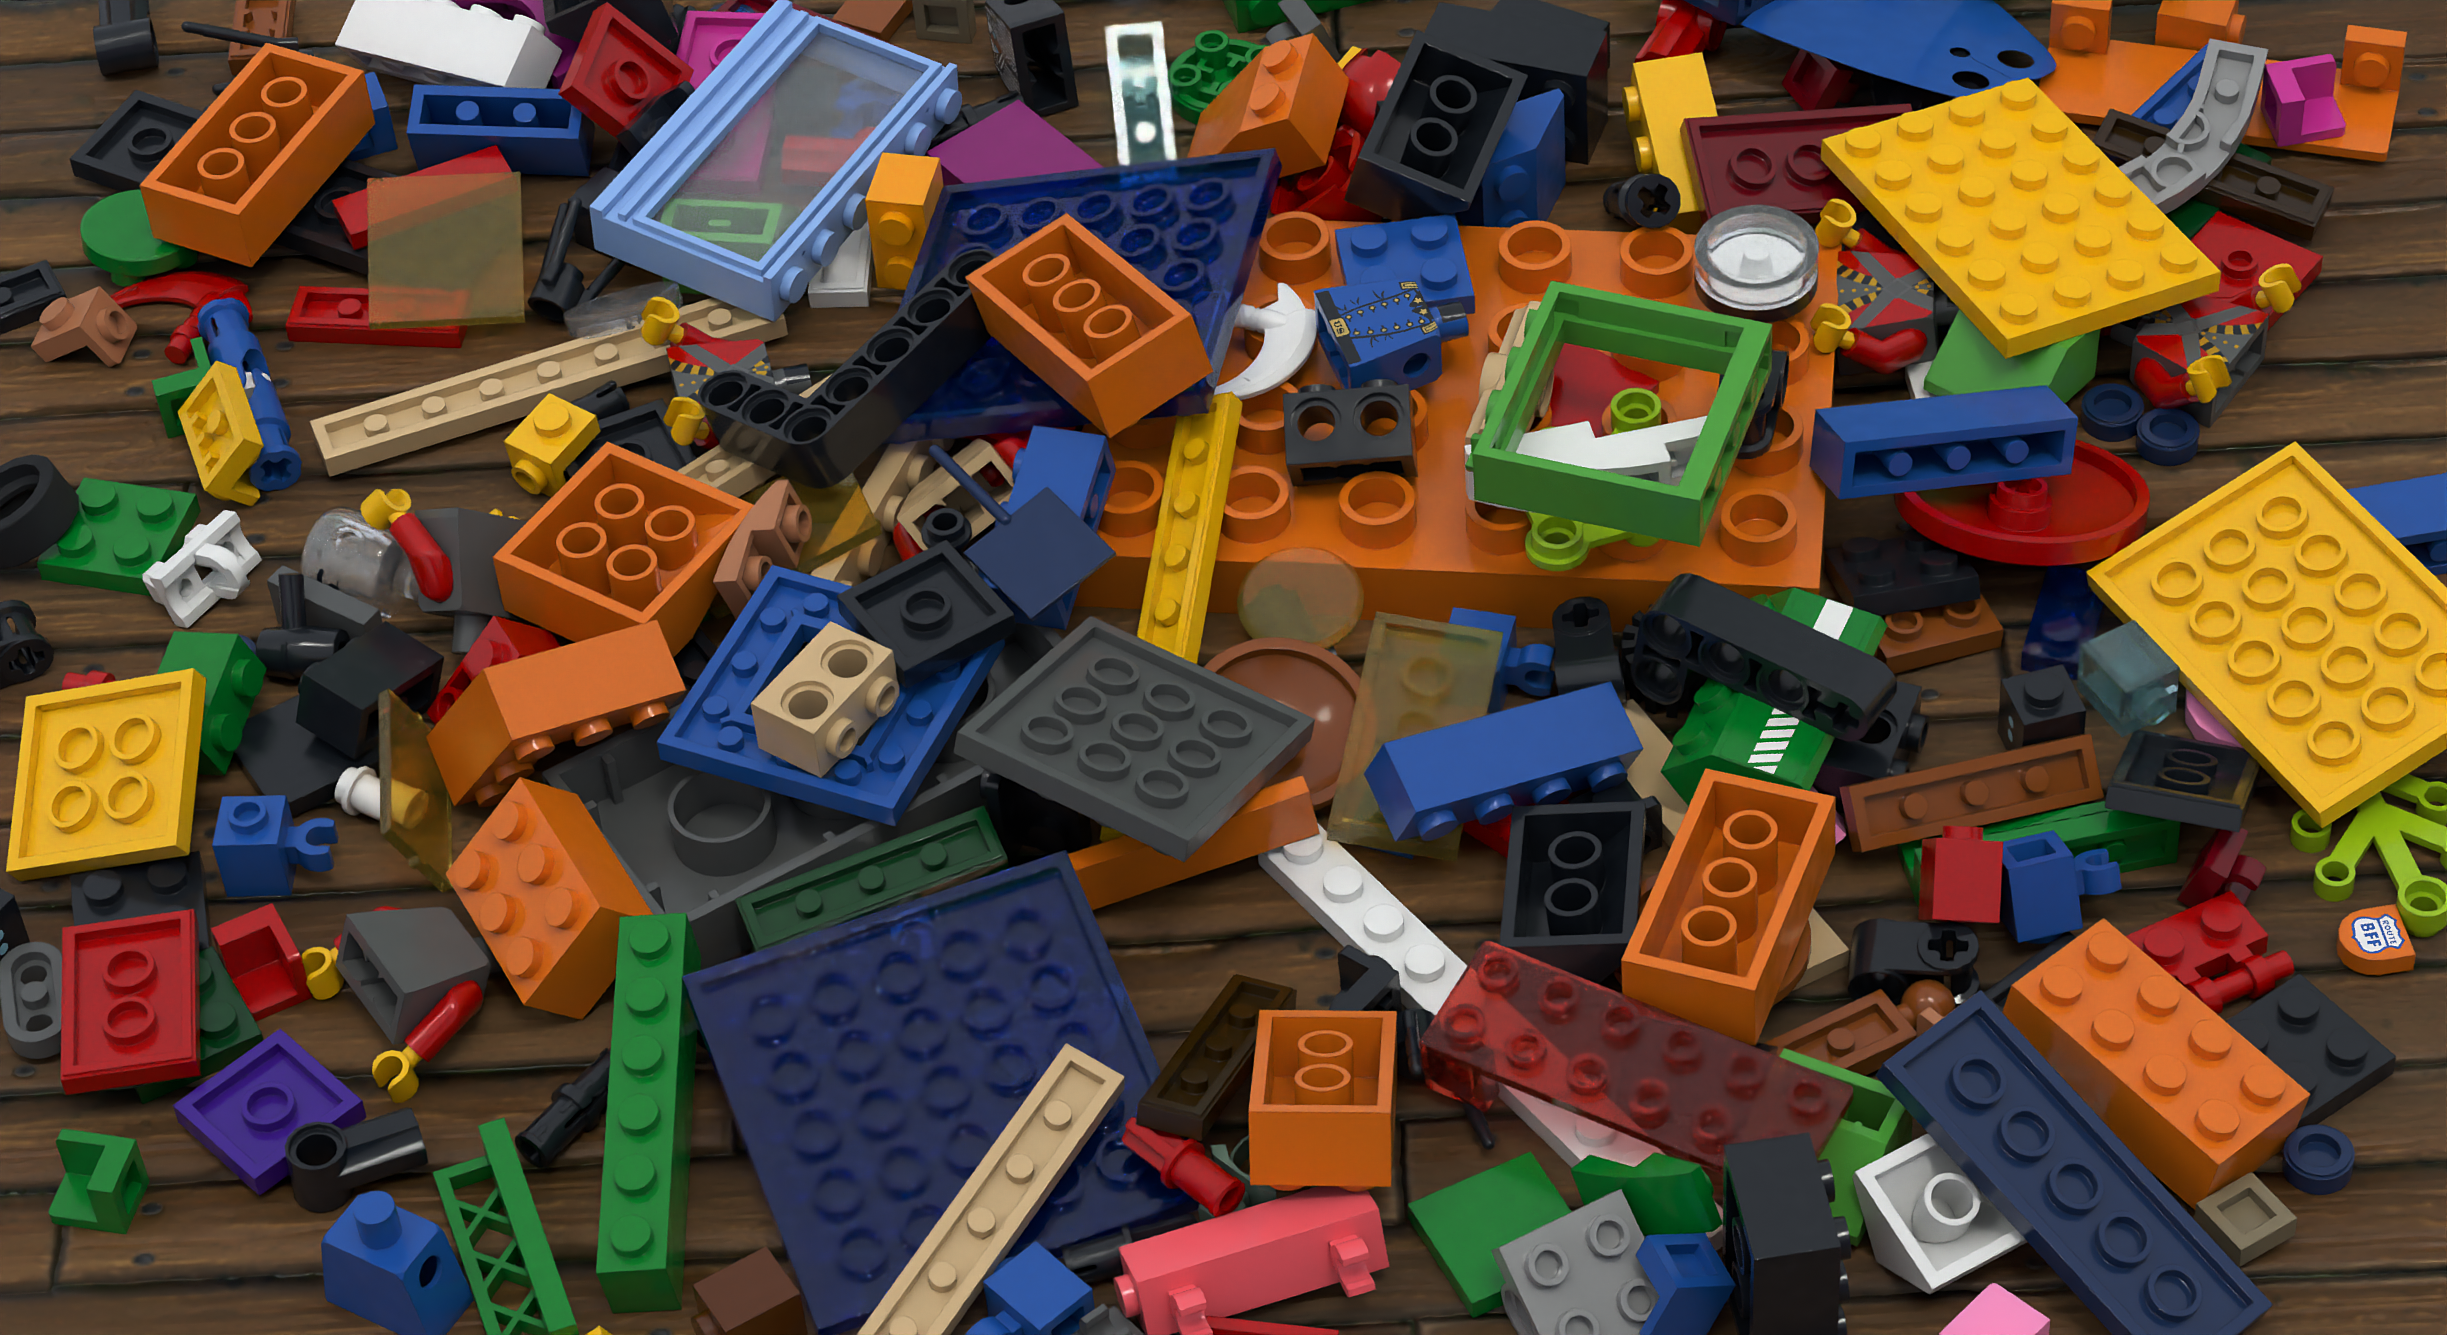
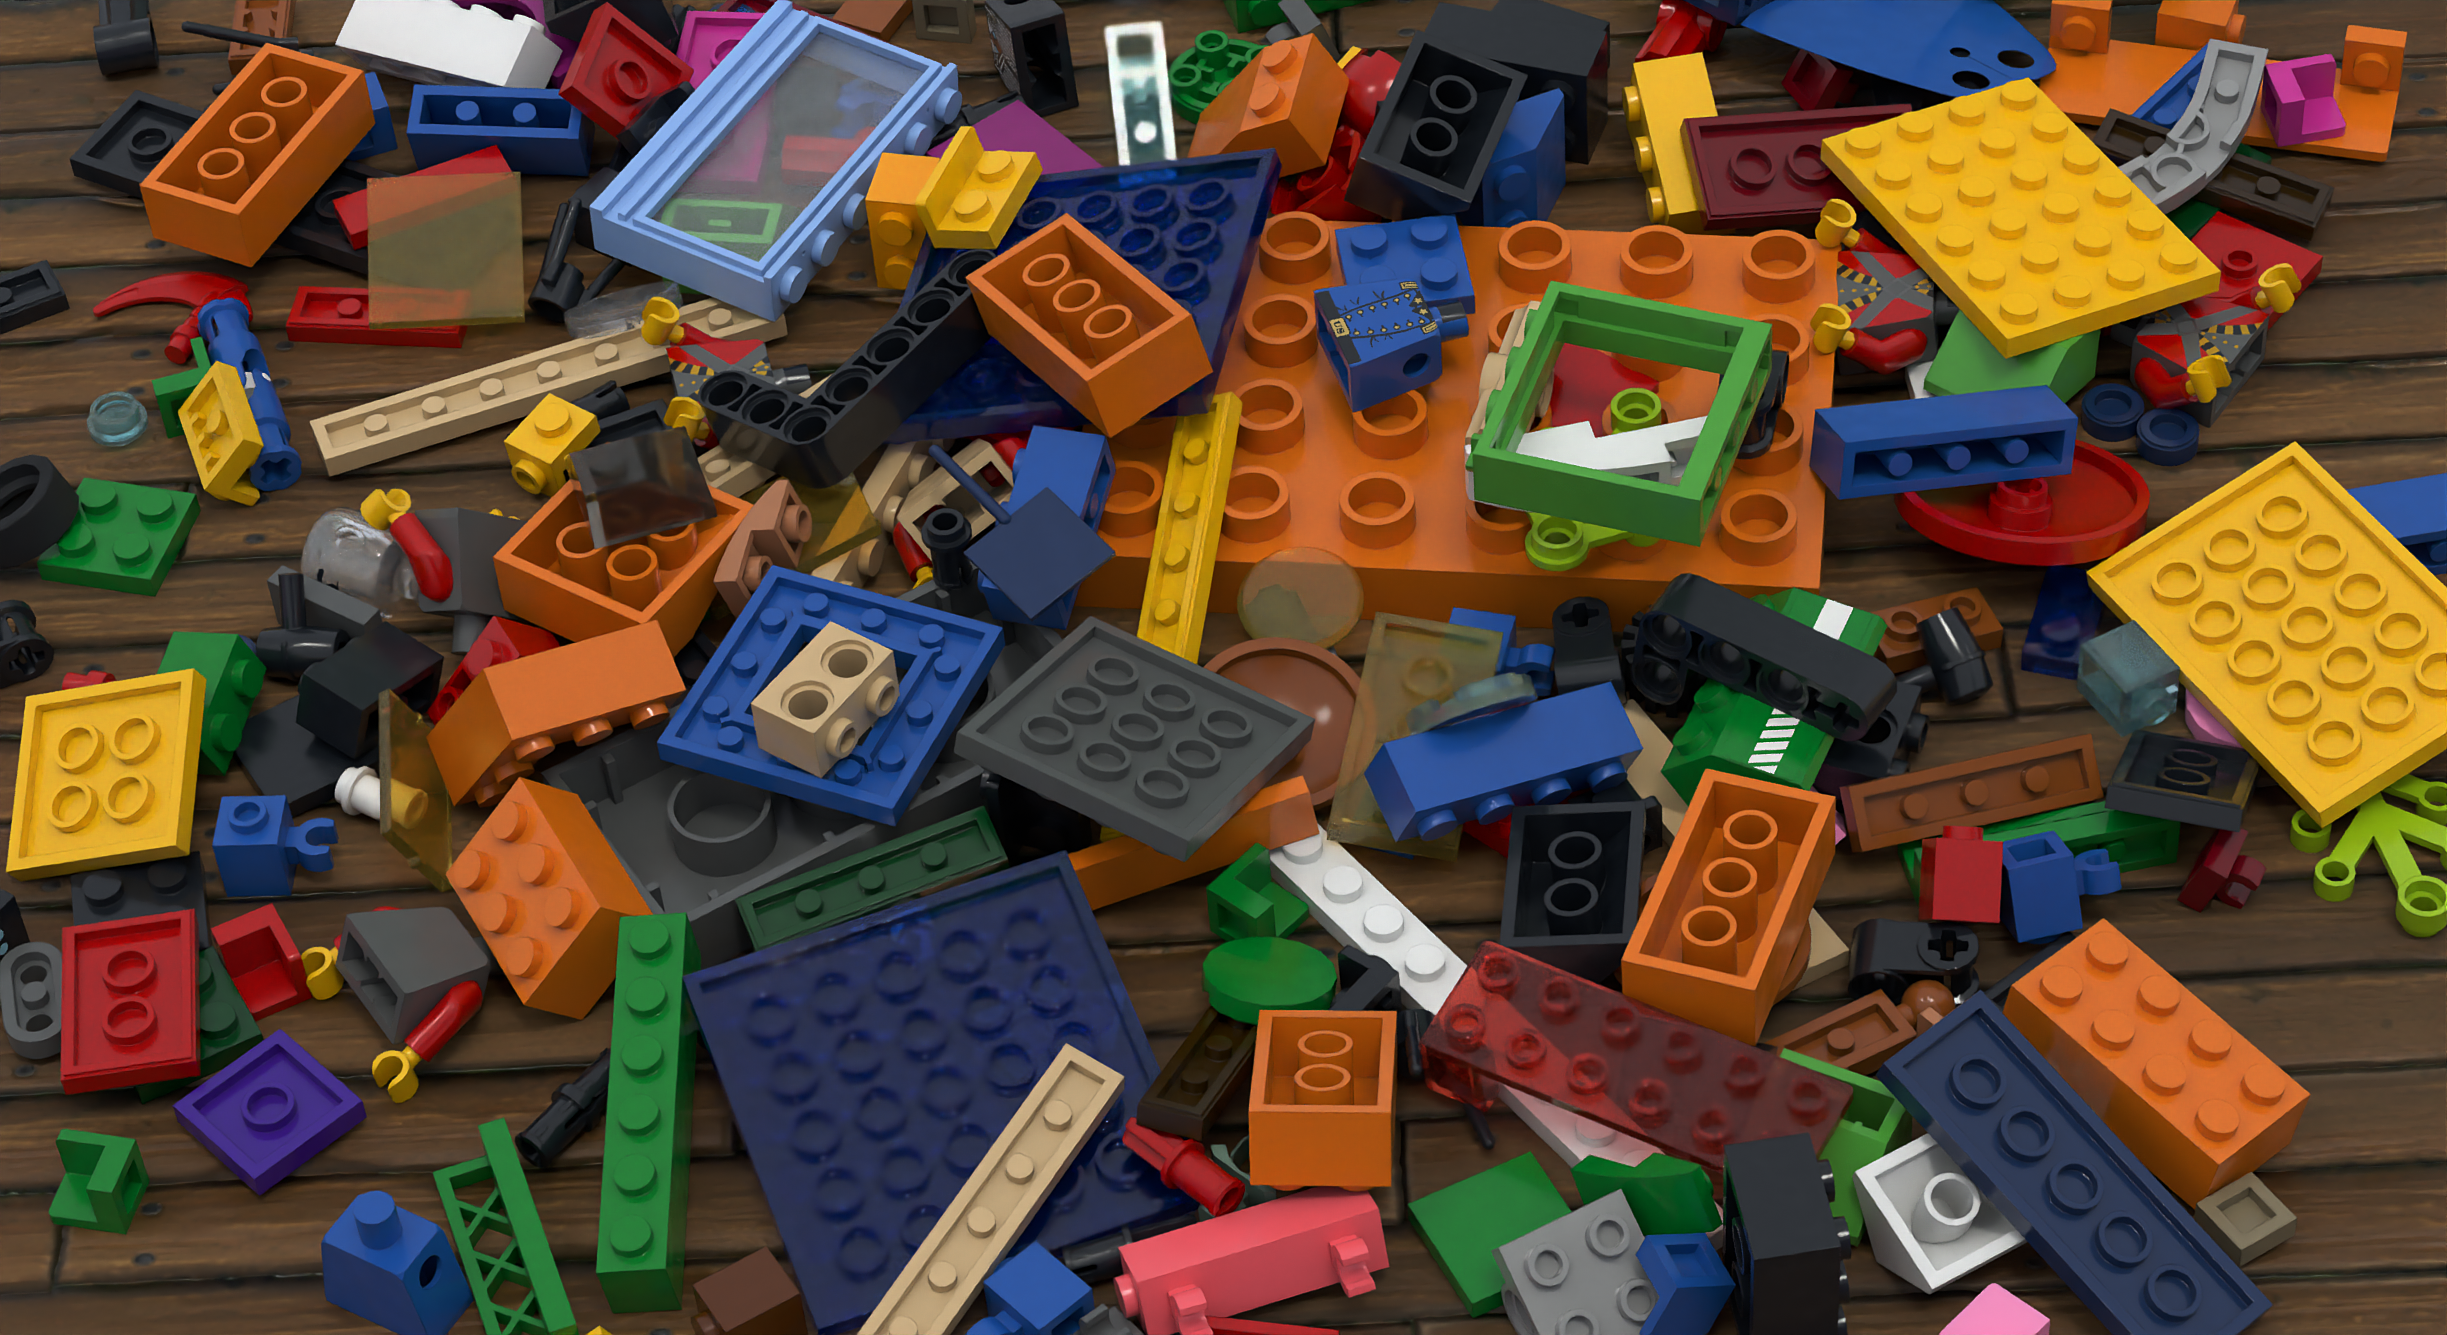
(83, 321): nougat bracket -> none
(116, 419): none -> clear light blue plate
(121, 241): green tile -> none
(213, 546): white hips -> none
(332, 1161): black piece -> none
(639, 486): none -> clear smoke slope
(848, 277): white tile -> none
(927, 612): black plate -> none
(975, 193): none -> yellow bracket
(1249, 904): none -> green panel
(1267, 976): none -> green tile
(1287, 343): white piece -> none
(1349, 447): black brick -> none
(1473, 701): none -> clear light blue tile
(1646, 192): black pin -> none
(1756, 263): clear piece -> none
(1900, 574): black plate -> none
(1952, 659): none -> black piece
(2039, 708): black brick -> none
(2209, 941): red plate -> none
(2315, 1046): black plate -> none
(2318, 1159): dark blue tile -> none
(2375, 942): orange tile -> none

